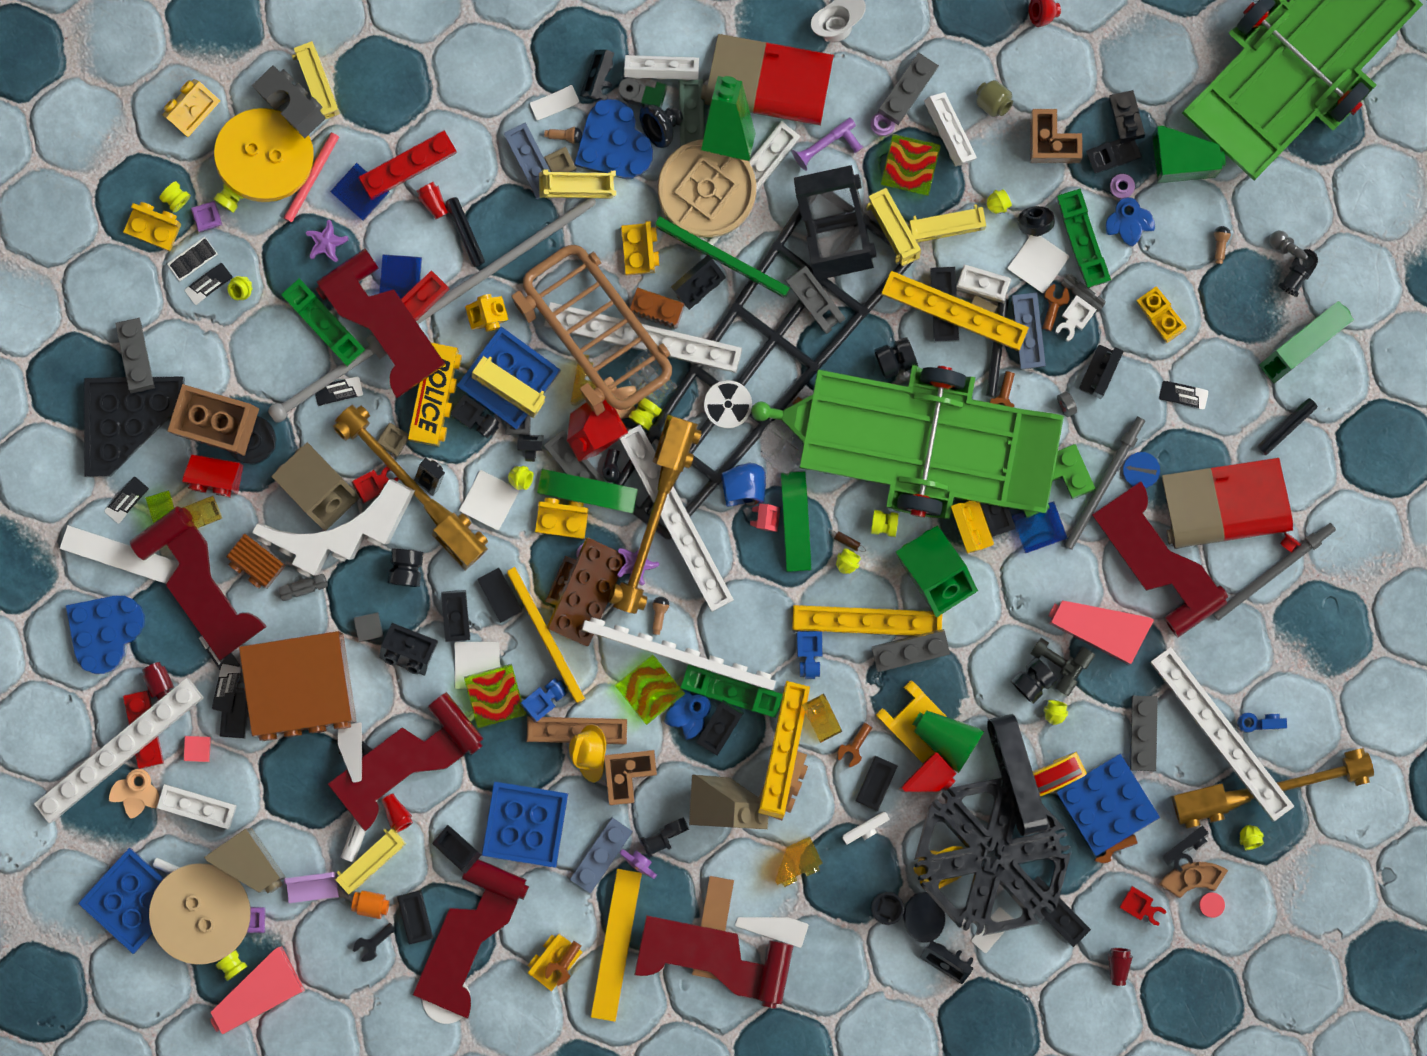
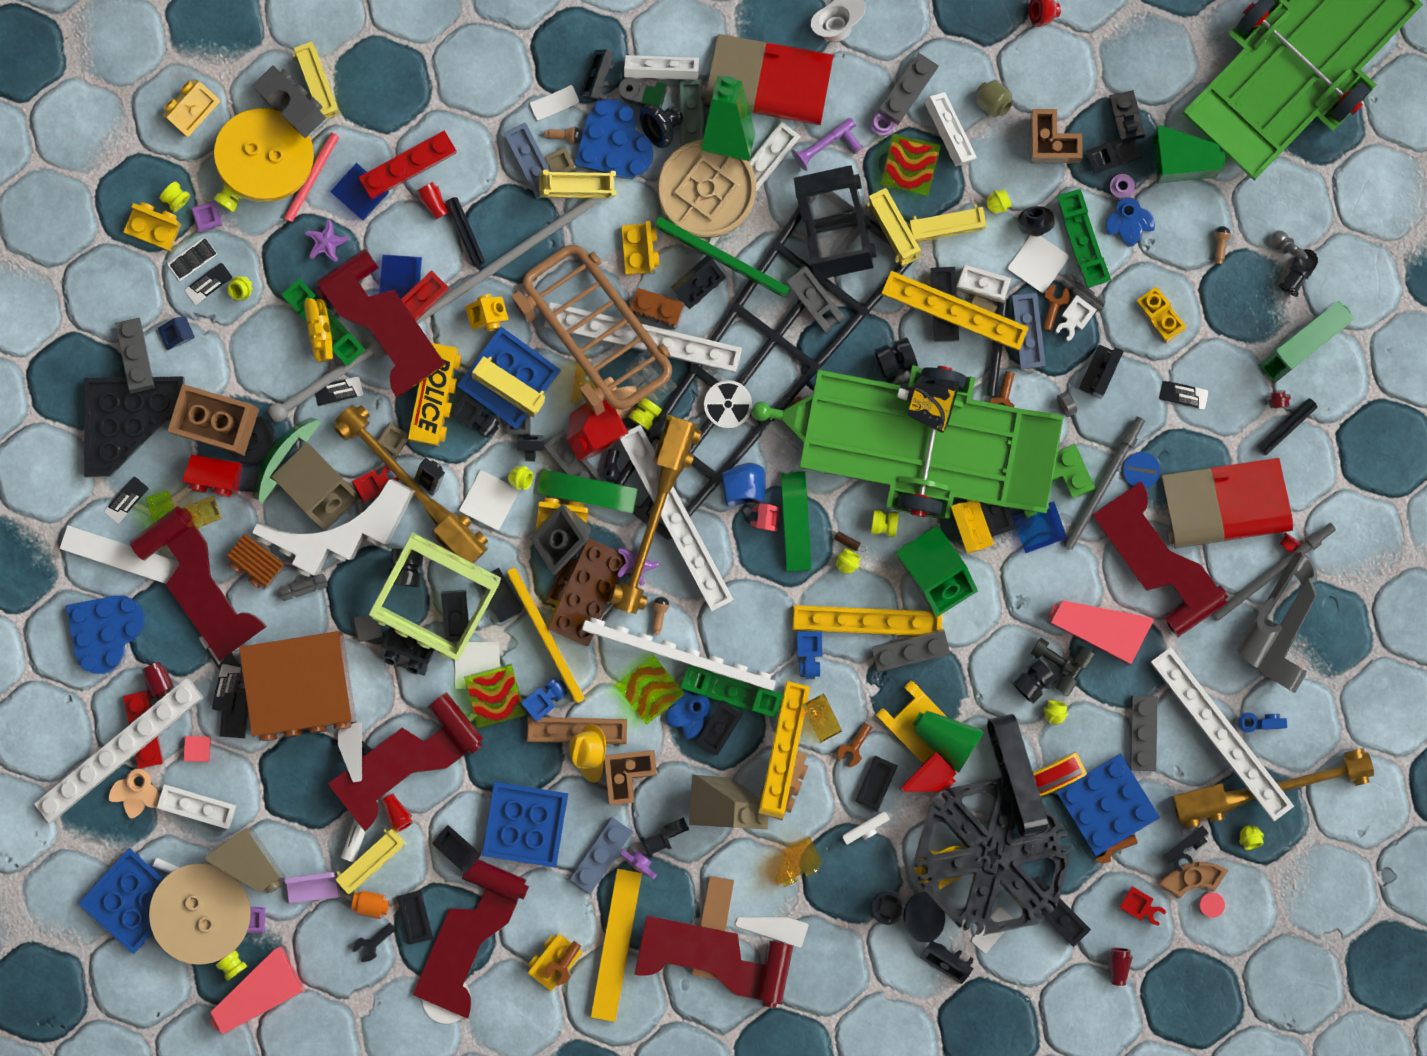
(176, 332): none -> dark blue slope
(263, 482): none -> slope
(318, 329): none -> yellow hinge
(452, 561): none -> yellowish green window
(560, 538): none -> dark grey slope
(930, 401): none -> torso
(1269, 643): none -> dark grey panel
(1278, 399): none -> dark red plate

